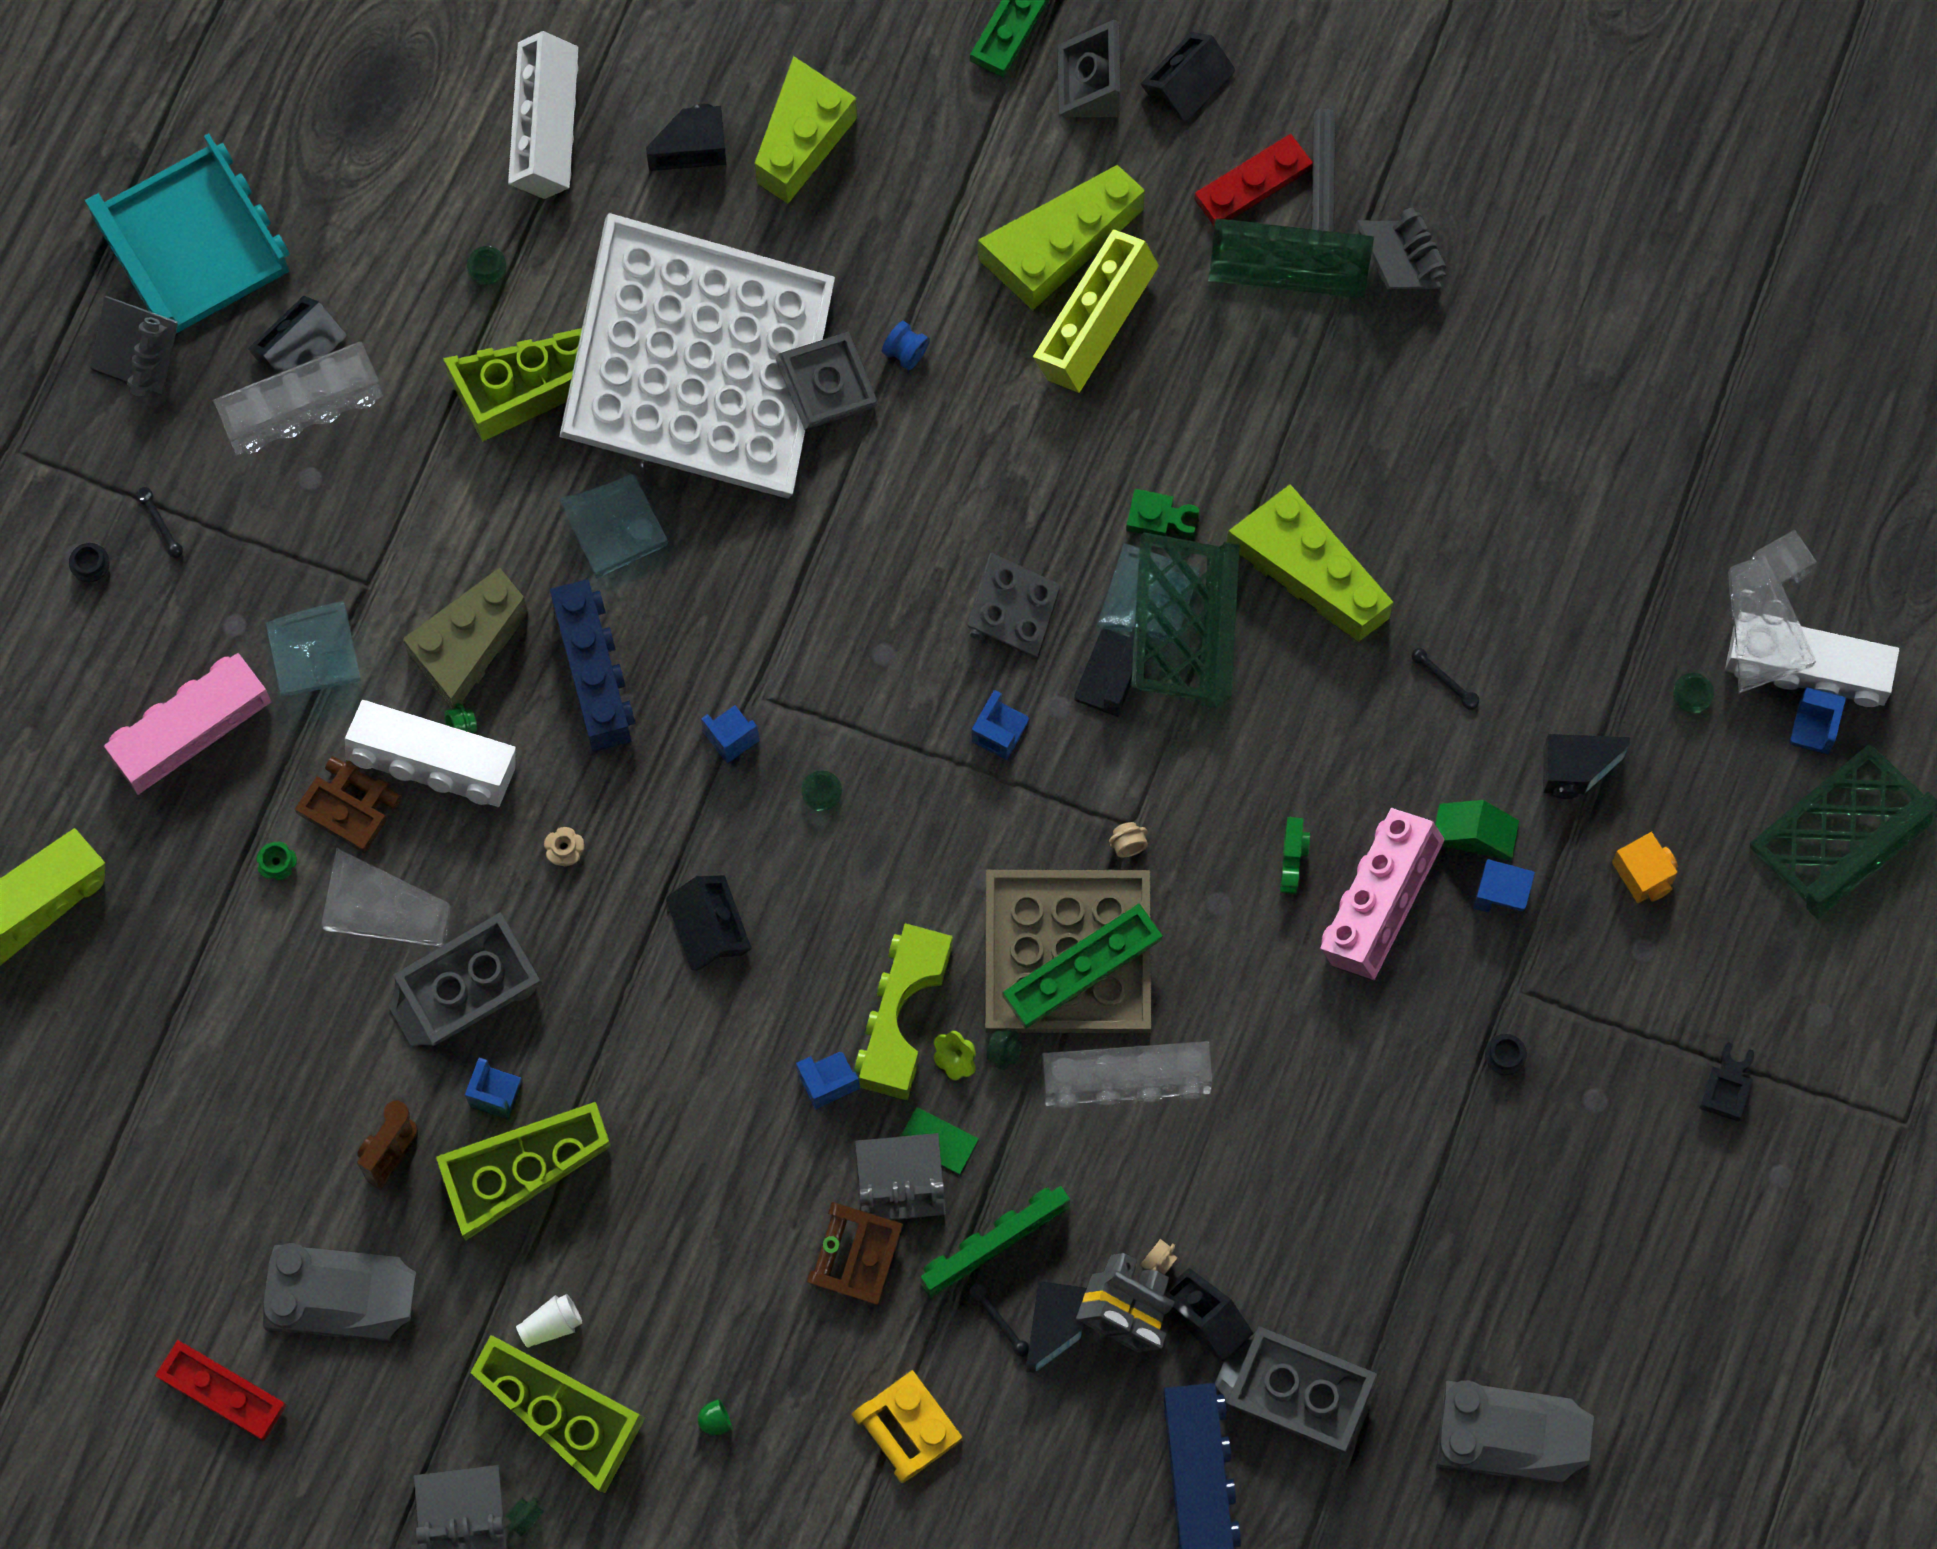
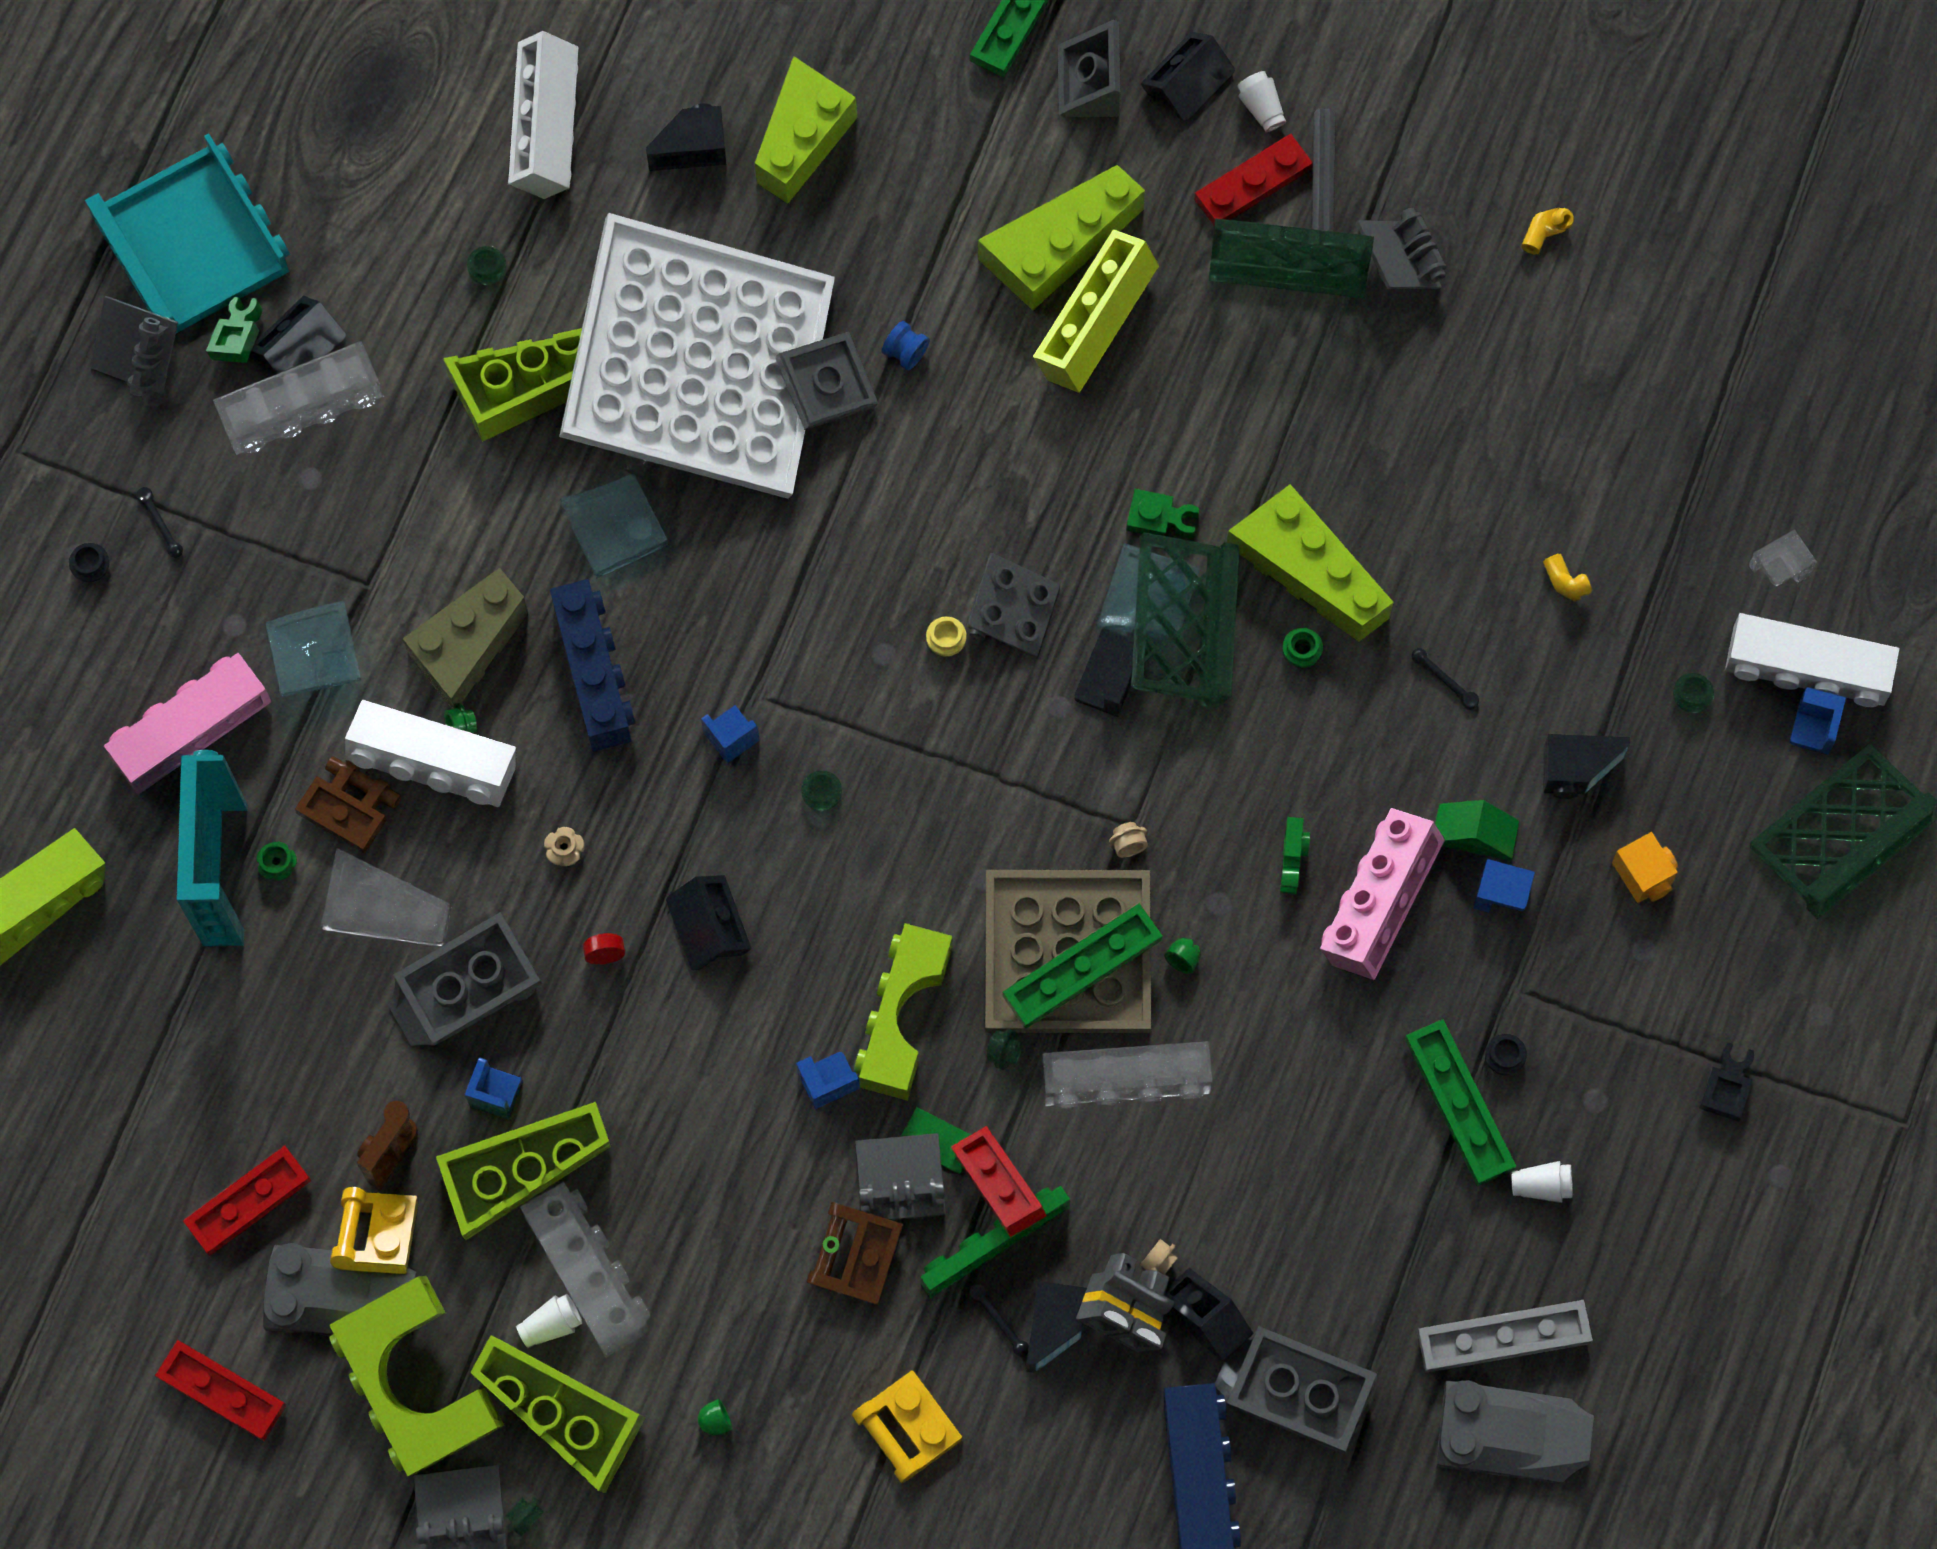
(205, 792): none -> teal panel
(235, 337): none -> green plate
(247, 1200): none -> red plate
(367, 1341): none -> lime arch
(388, 1234): none -> yellow plate
(585, 1269): none -> clear brick
(604, 948): none -> red tile
(946, 636): none -> light yellow plate
(955, 1055): lime plant -> none
(998, 727): blue panel -> none
(998, 1181): none -> red plate
(1183, 955): none -> green hinge
(1262, 100): none -> white cone
(1302, 636): none -> green plate
(1460, 1102): none -> green plate
(1504, 1336): none -> light grey plate
(1544, 1182): none -> white cone
(1545, 225): none -> yellow arm
(1562, 580): none -> yellow arm
(1766, 627): clear wing -> none

